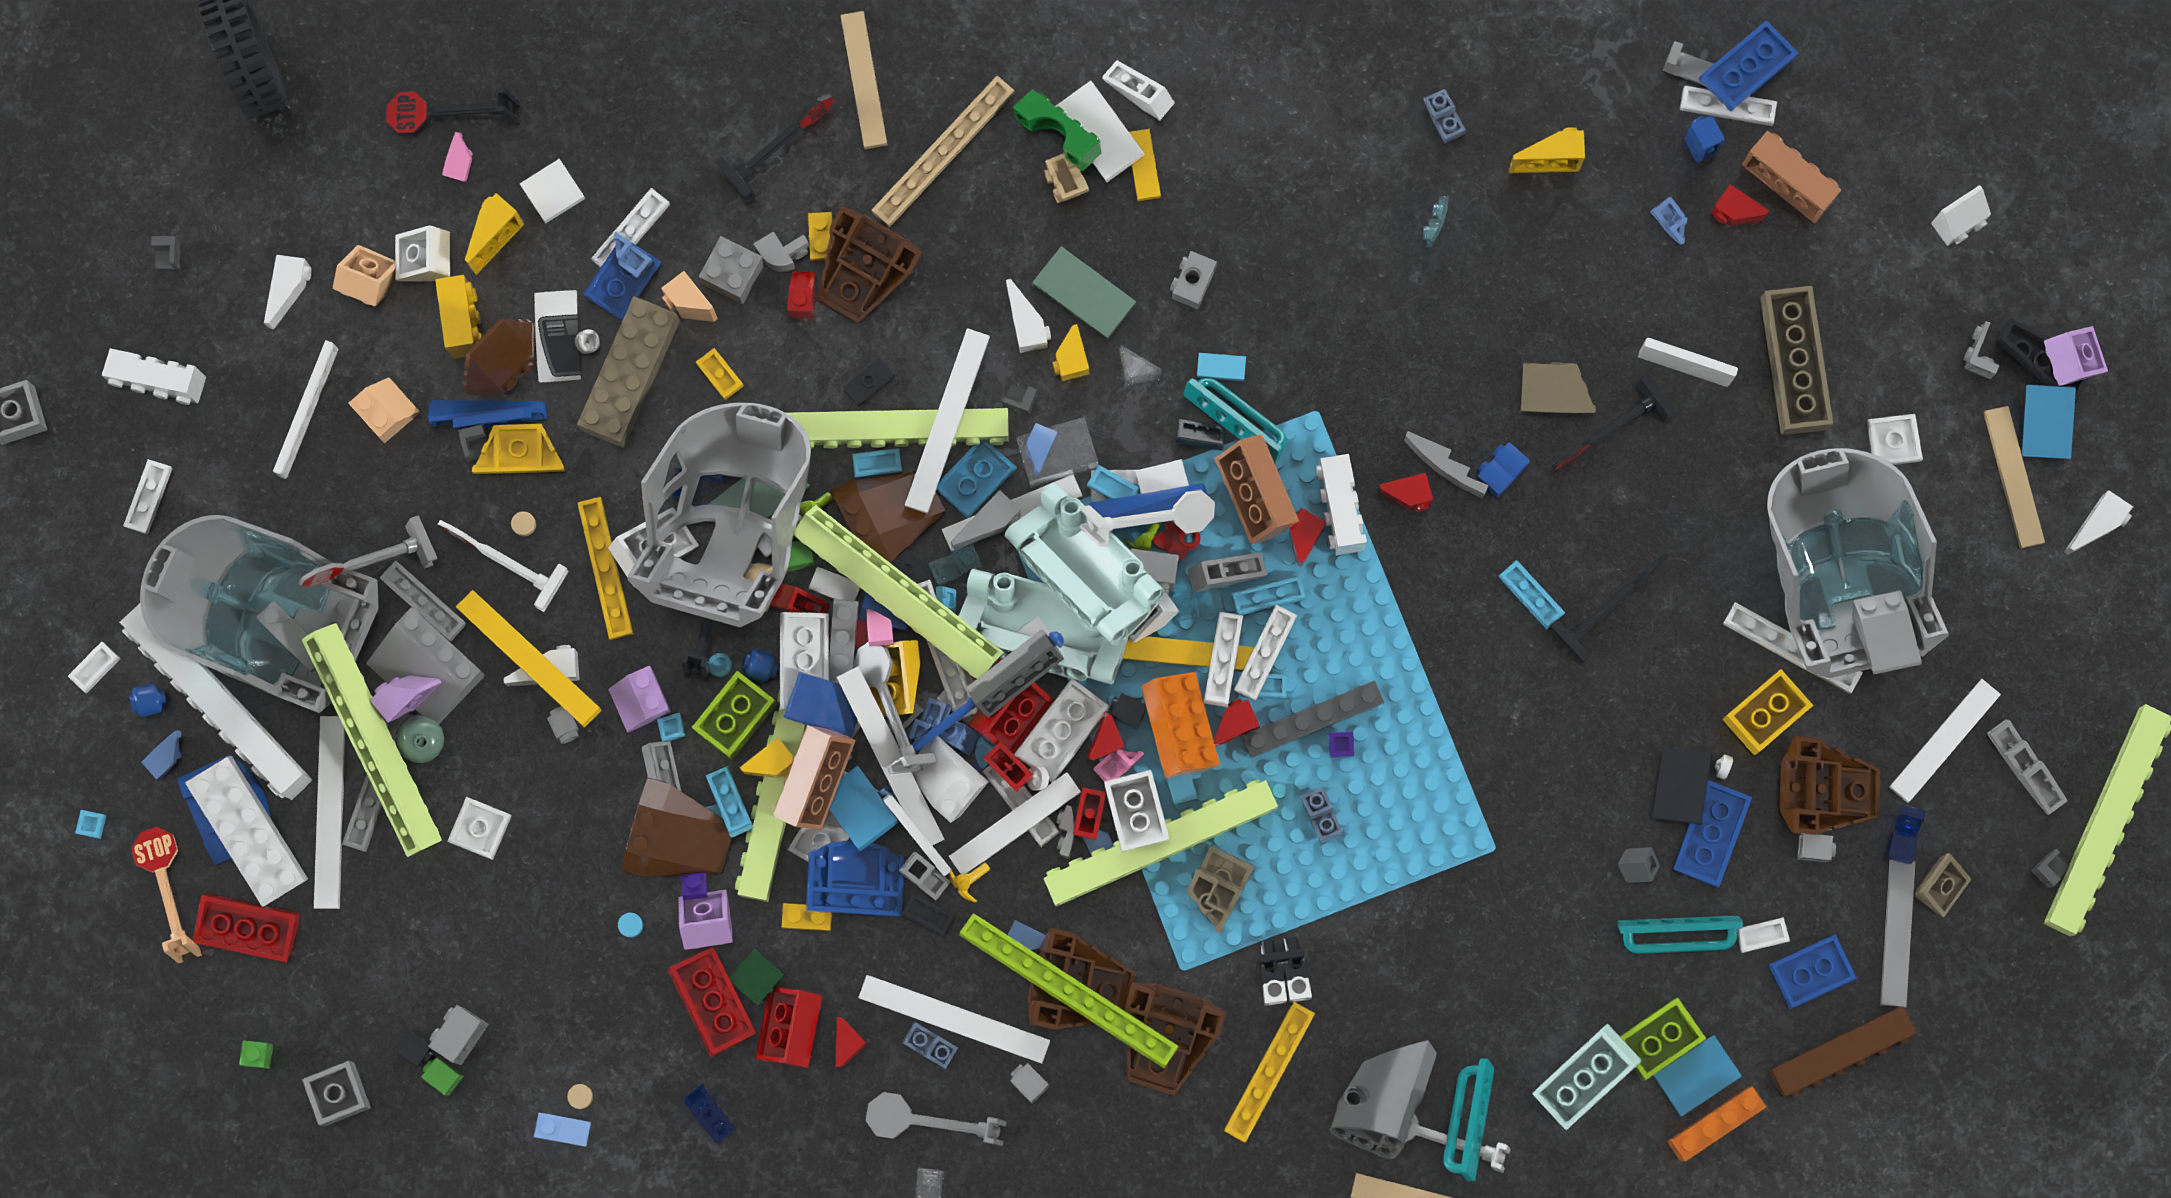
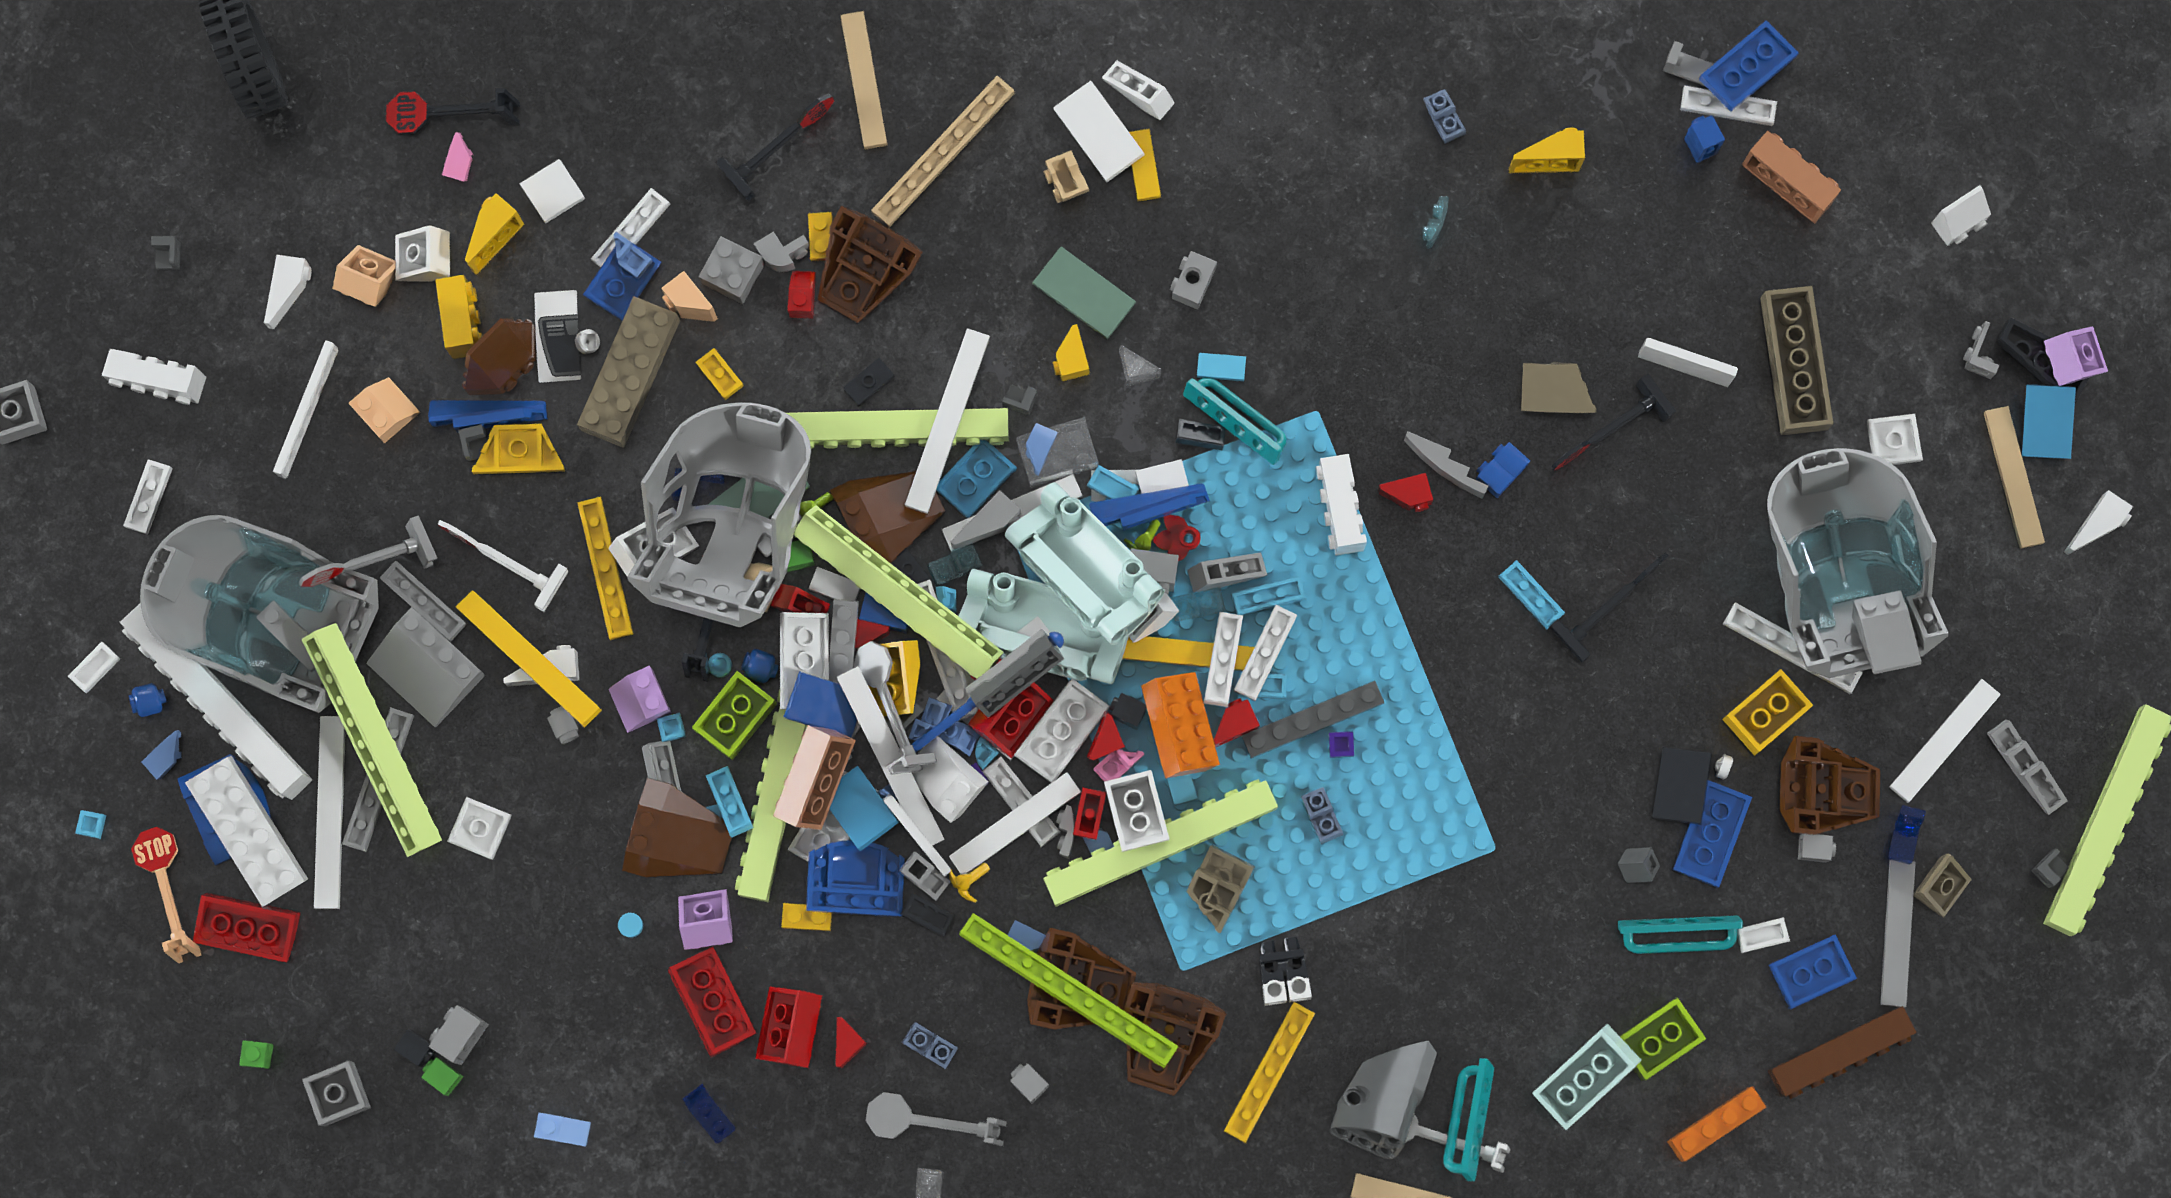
(403, 695): lavender slope -> none
(421, 728): sand green cylinder -> none
(523, 524): tan tile -> none
(580, 1096): tan tile -> none
(694, 886): dark purple plate -> none
(756, 977): dark green piece -> none
(770, 762): yellow slope -> none
(877, 463): medium azure tile -> none
(879, 629): bright pink slope -> none
(954, 1019): white tile -> none
(1008, 766): red slope -> none
(1027, 322): white slope -> none
(1037, 113): green arch -> none
(1040, 779): white tile -> none
(1190, 514): white piece -> none
(1256, 489): nougat brick -> none
(1305, 534): red slope -> none
(1671, 219): medium blue slope -> none
(1697, 1076): dark azure tile -> none
(1737, 208): red slope -> none

